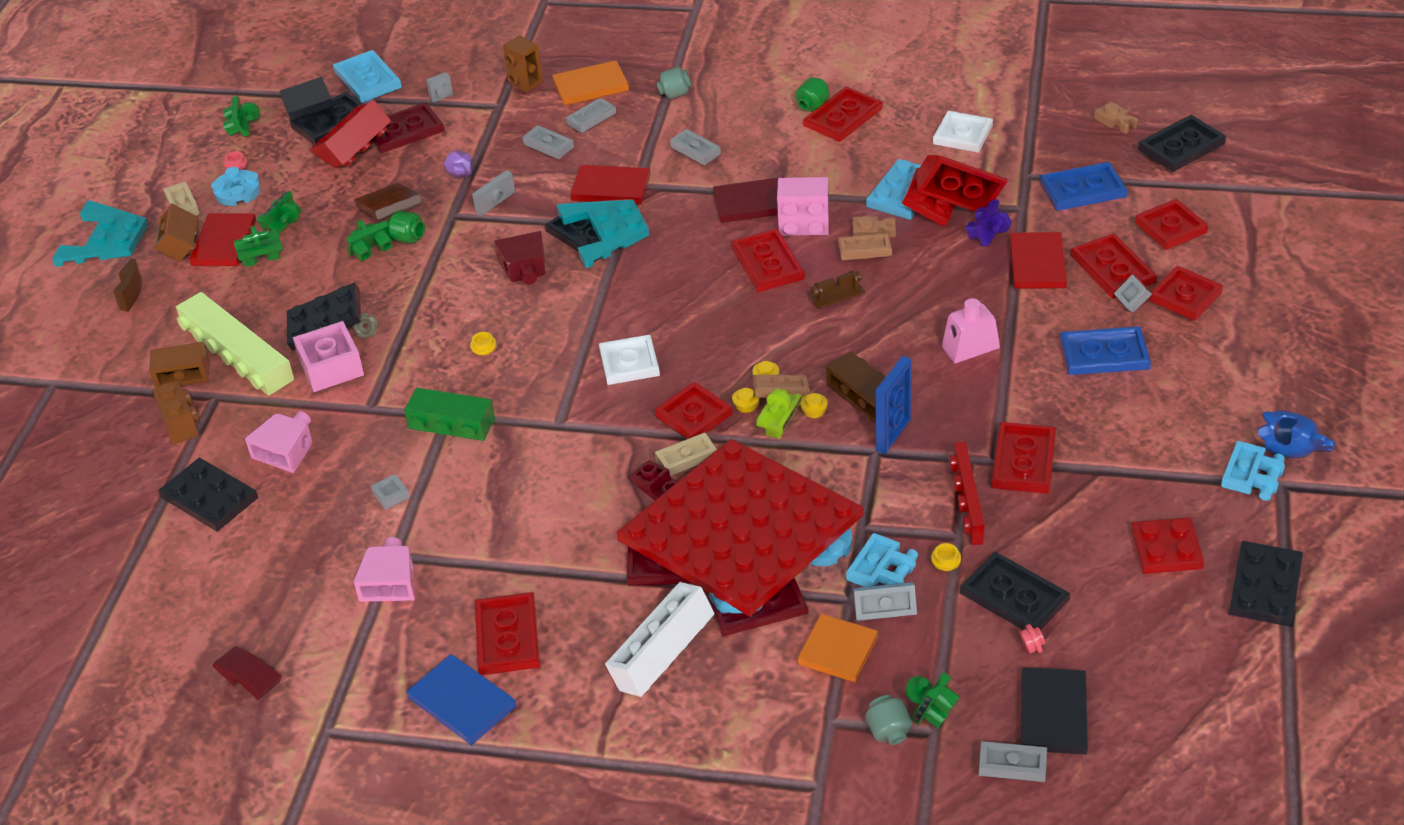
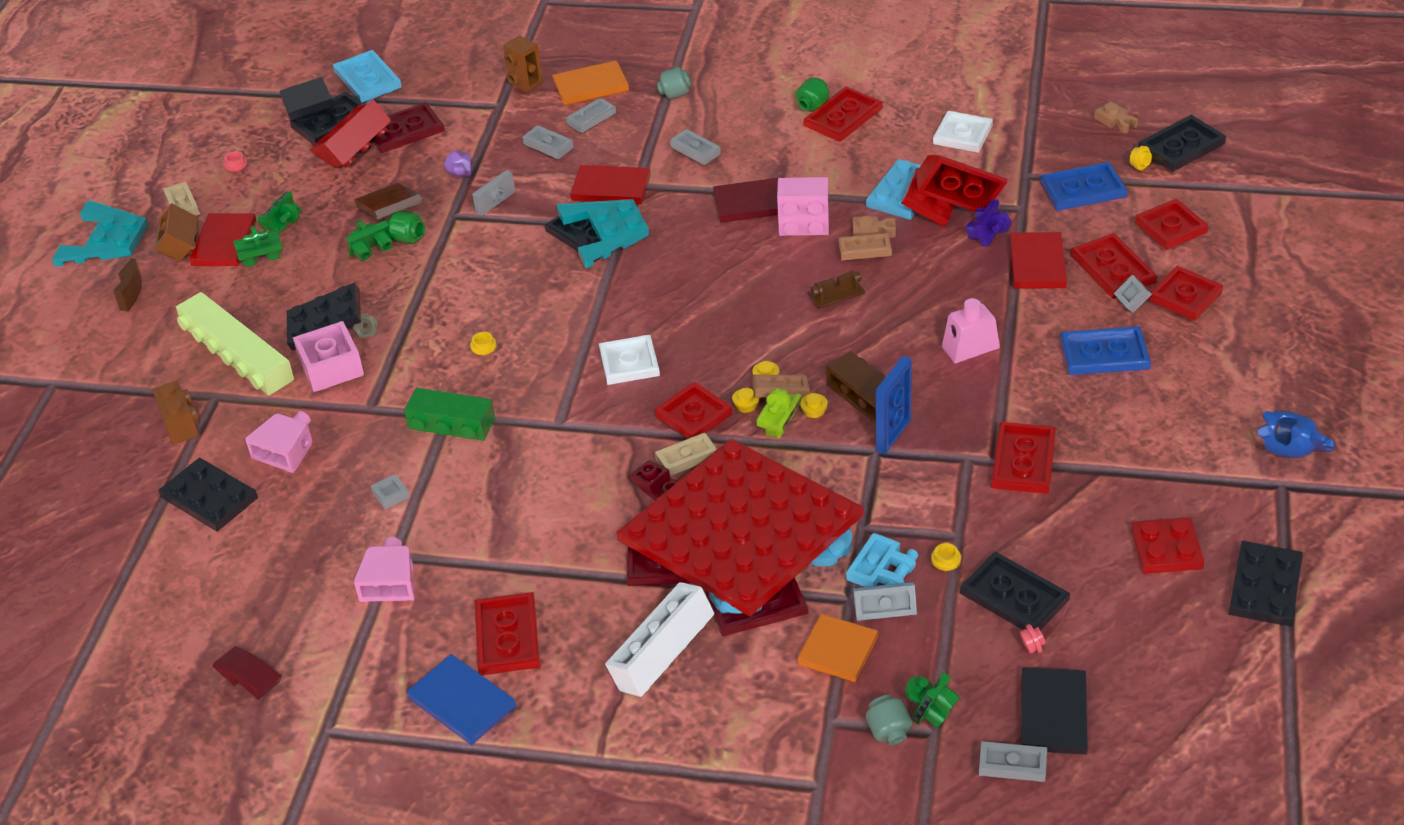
(183, 363): dark orange brick -> none
(236, 186): medium azure plate -> none
(239, 117): green hips -> none
(439, 87): light grey plate -> none
(522, 257): dark red torso -> none
(767, 260): red tile -> none
(968, 500): red plate -> none
(1140, 157): none -> yellow plate
(1244, 468): medium azure plate -> none

